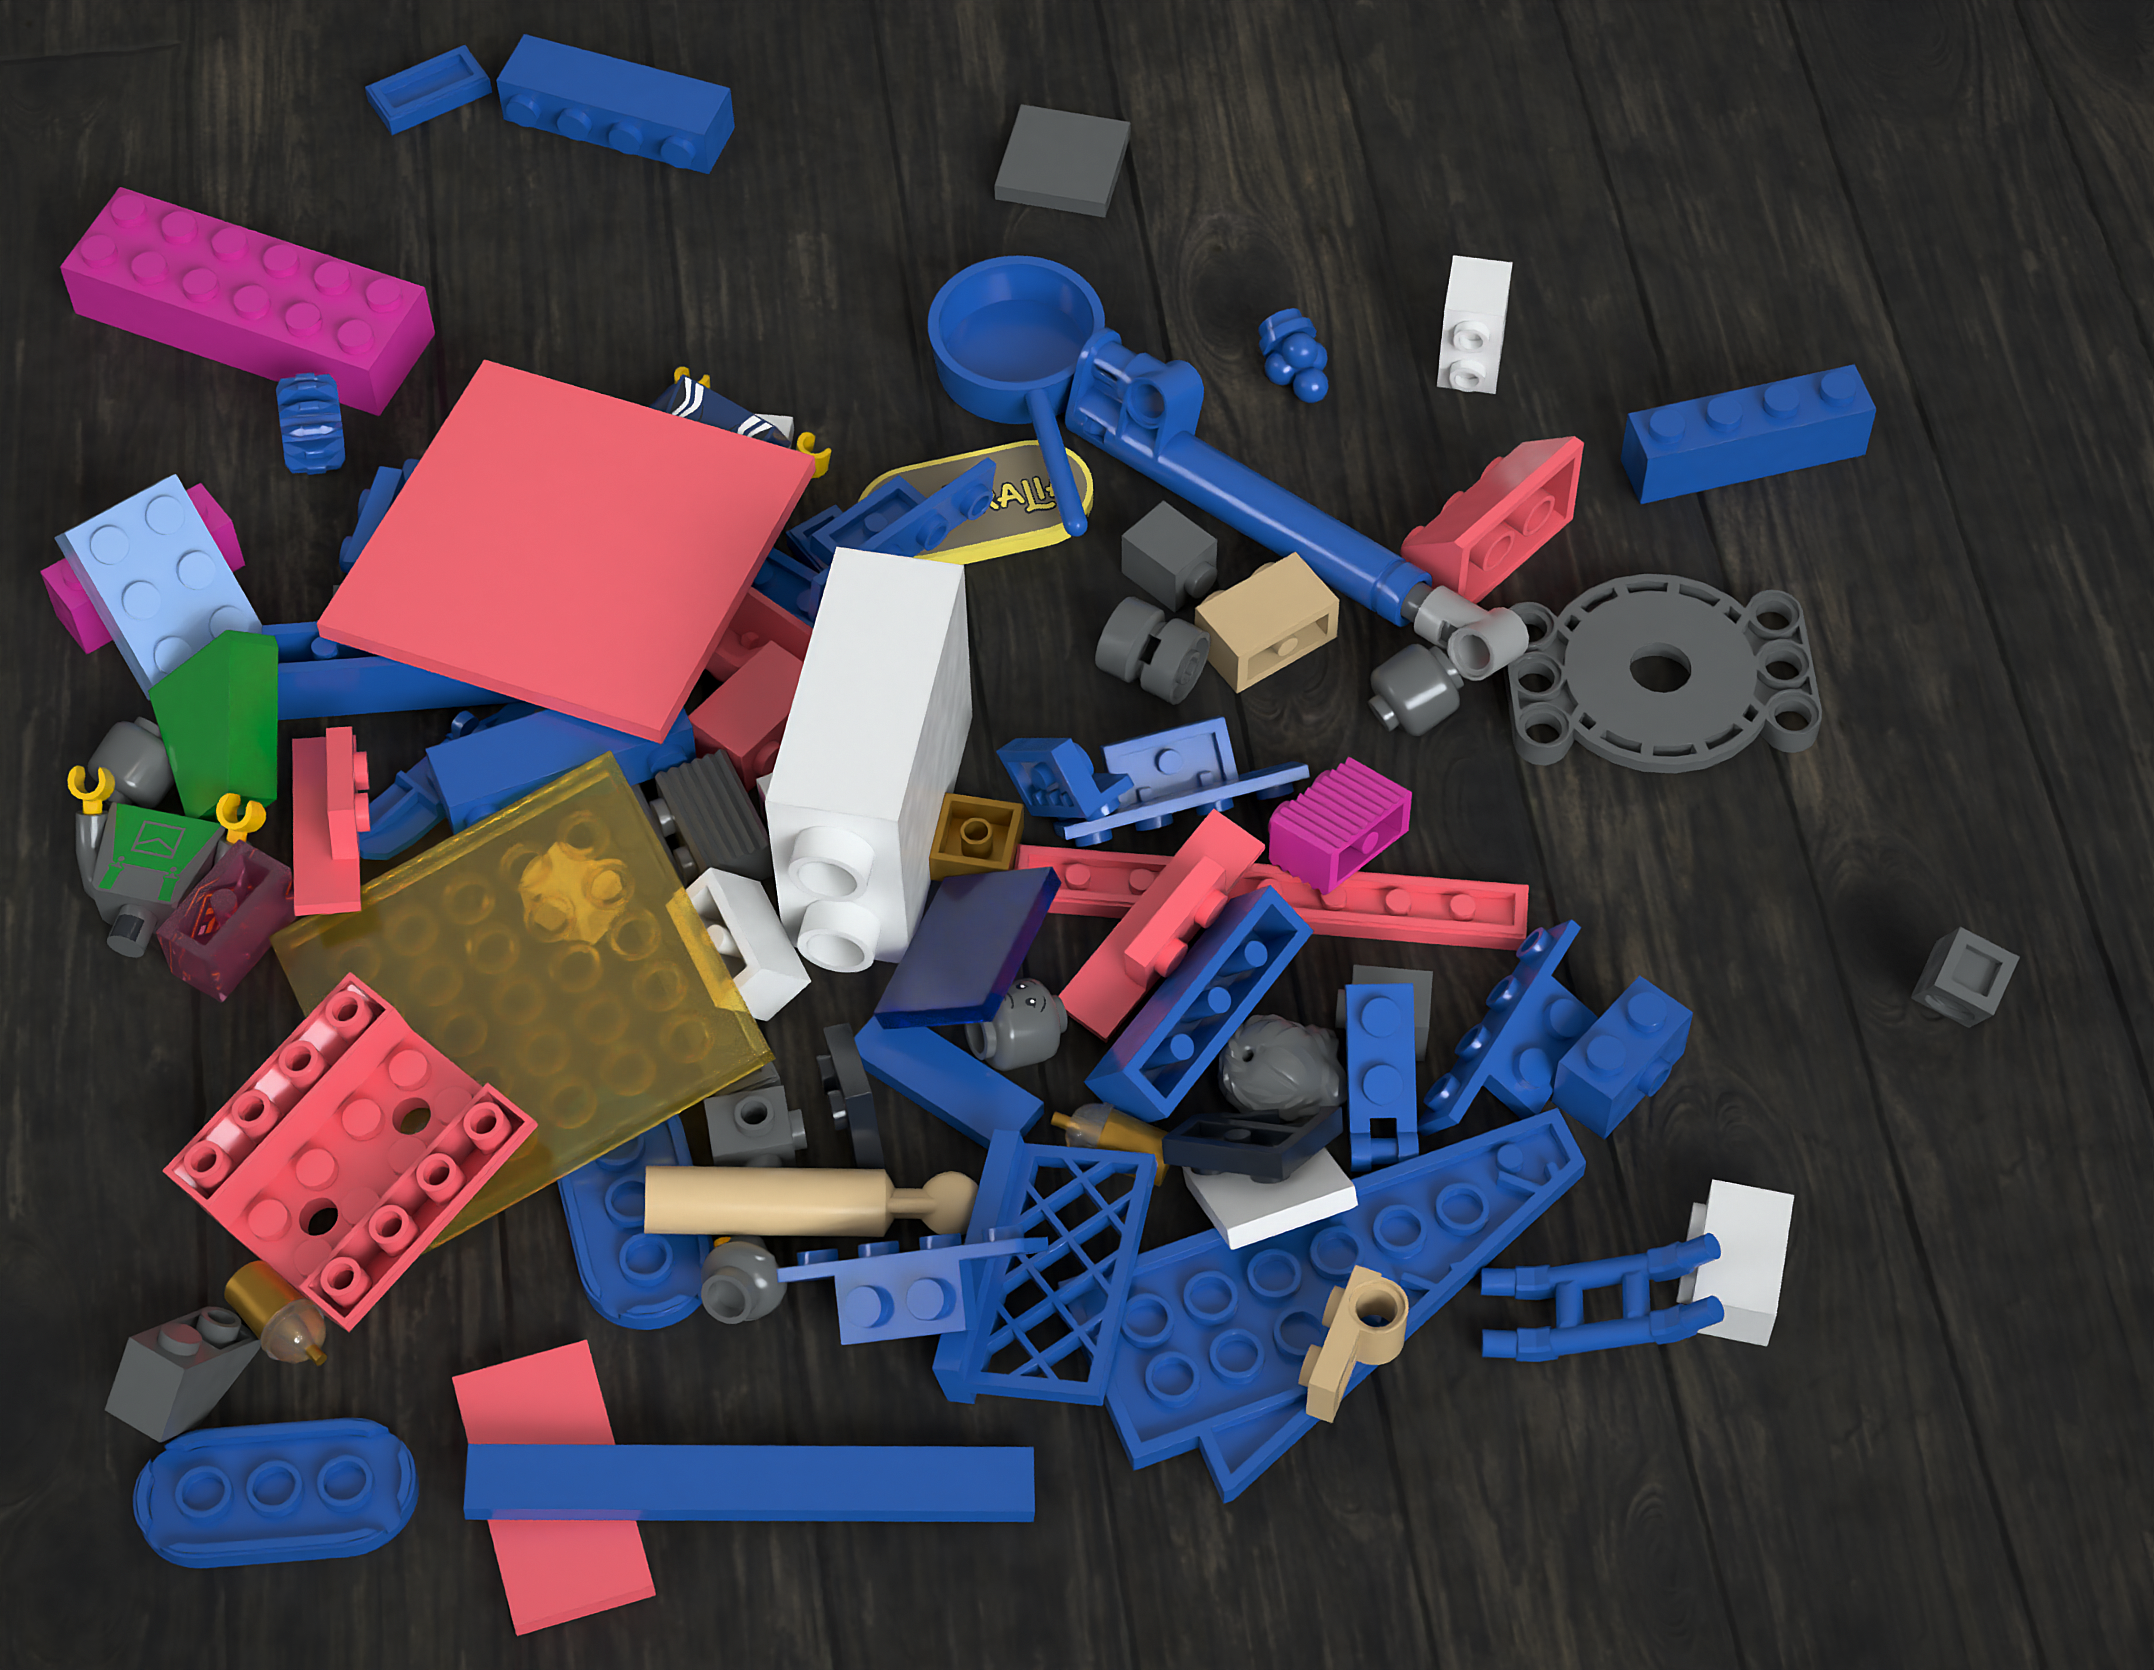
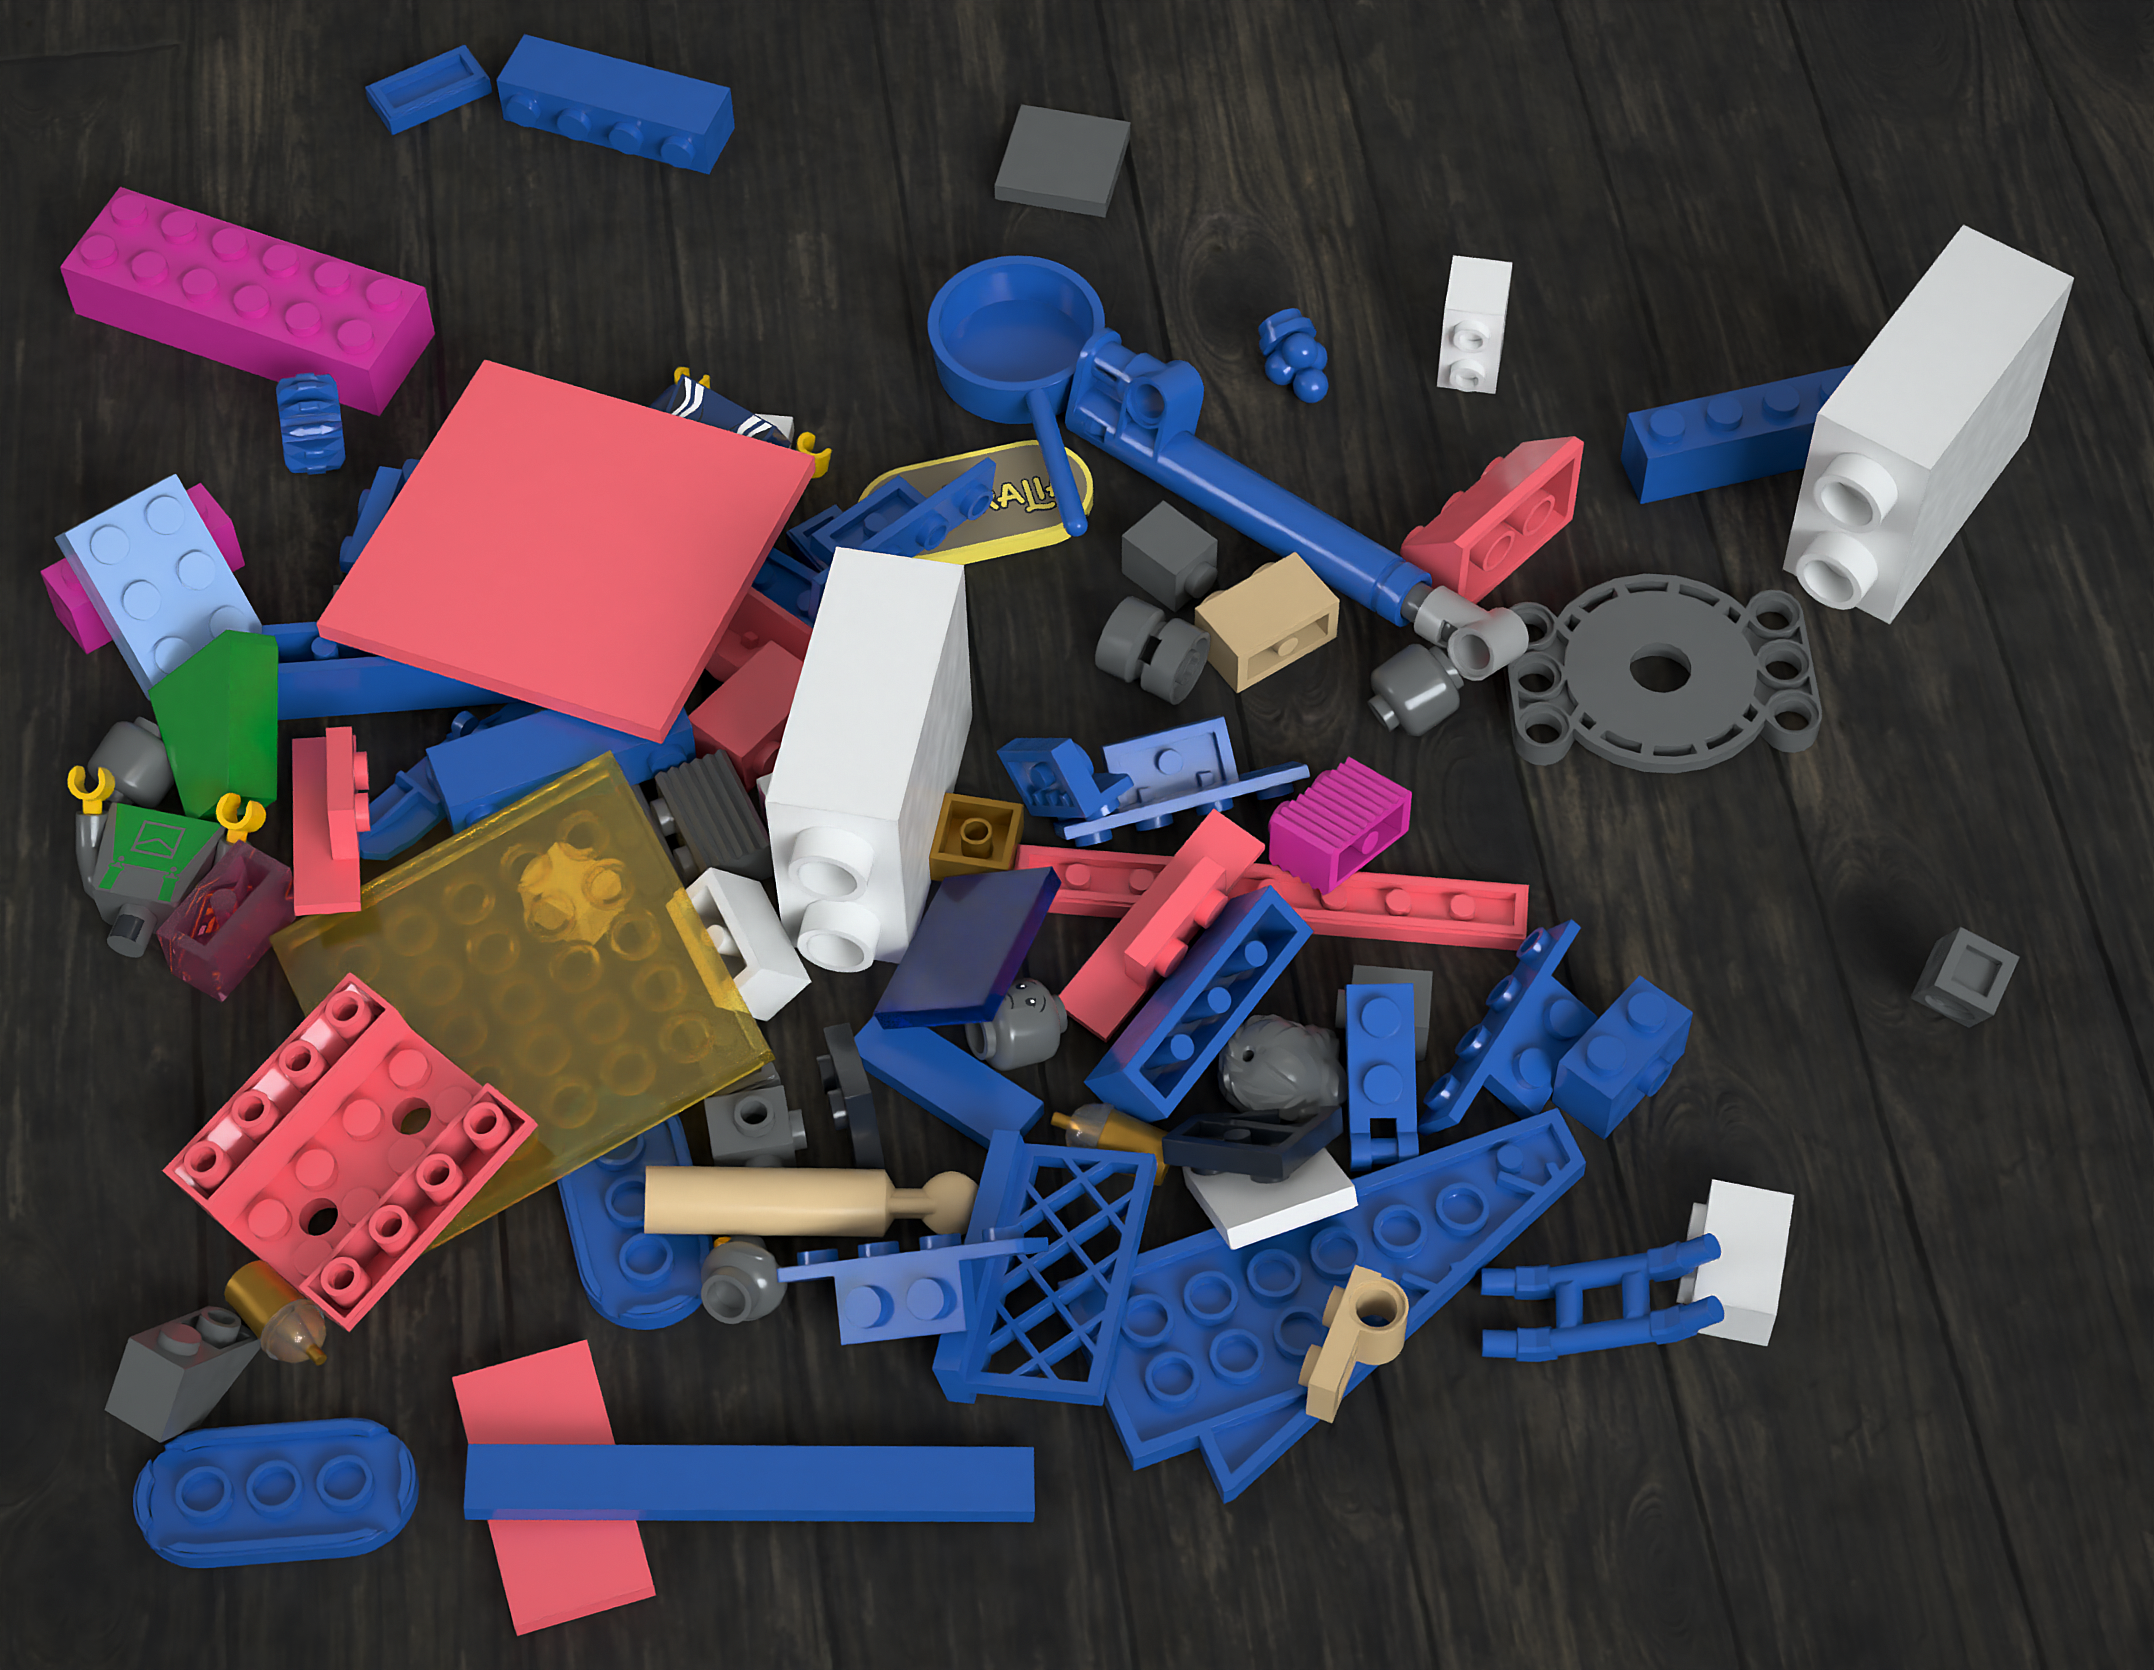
(1924, 424): none -> white brick

